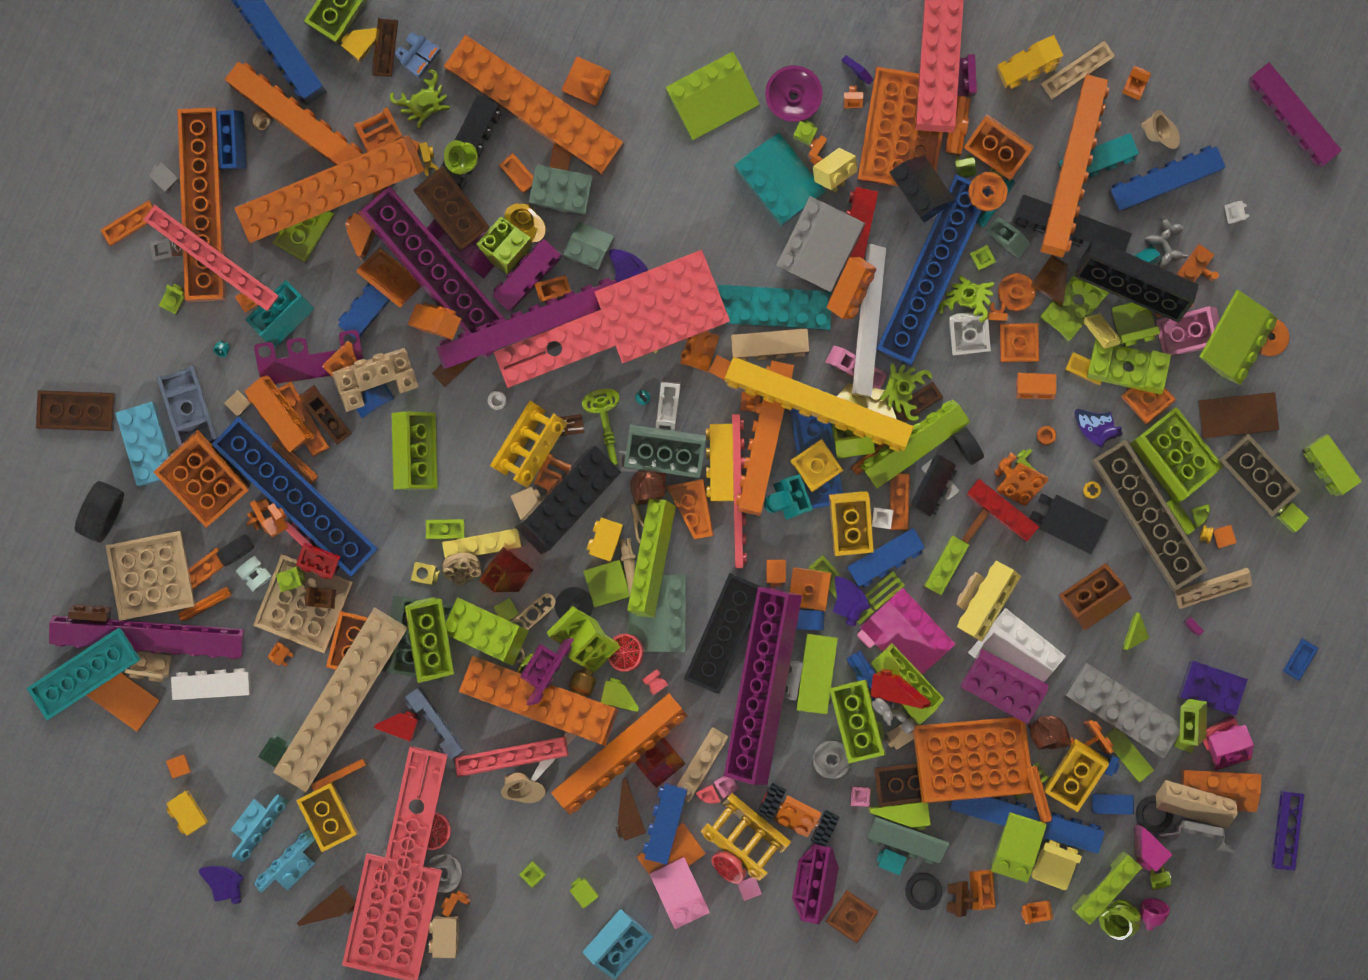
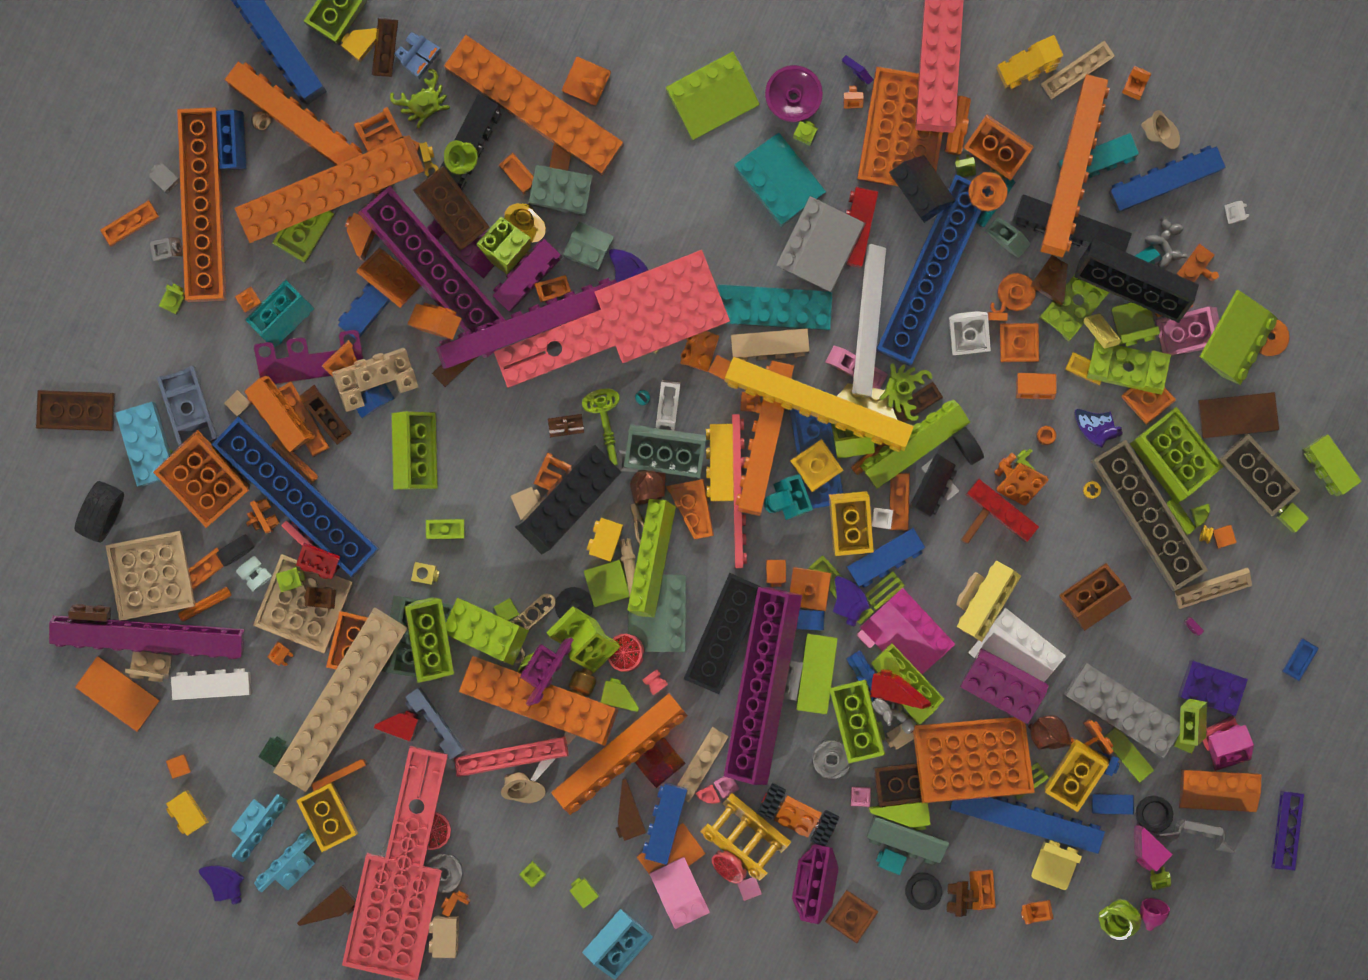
(83, 674): teal plate -> none
(211, 258): coral plate -> none
(221, 348): teal hinge -> none
(276, 522): orange bracket -> none
(461, 568): tan tile -> none
(484, 543): light yellow brick -> none
(497, 400): white tile -> none
(506, 573): clear red slope -> none
(517, 439): yellow fence -> none
(816, 146): orange bracket -> none
(835, 169): light yellow brick -> none
(851, 288): orange brick -> none
(946, 565): lime brick -> none
(967, 76): magenta bracket -> none
(969, 295): lime animal -> none
(982, 258): lime plate -> none
(1018, 847): lime slope -> none
(1039, 794): orange axle -> none
(1070, 522): black tile -> none
(1122, 872): lime arch -> none
(1136, 632): lime slope -> none
(1196, 804): tan brick -> none
(1294, 114): magenta brick -> none

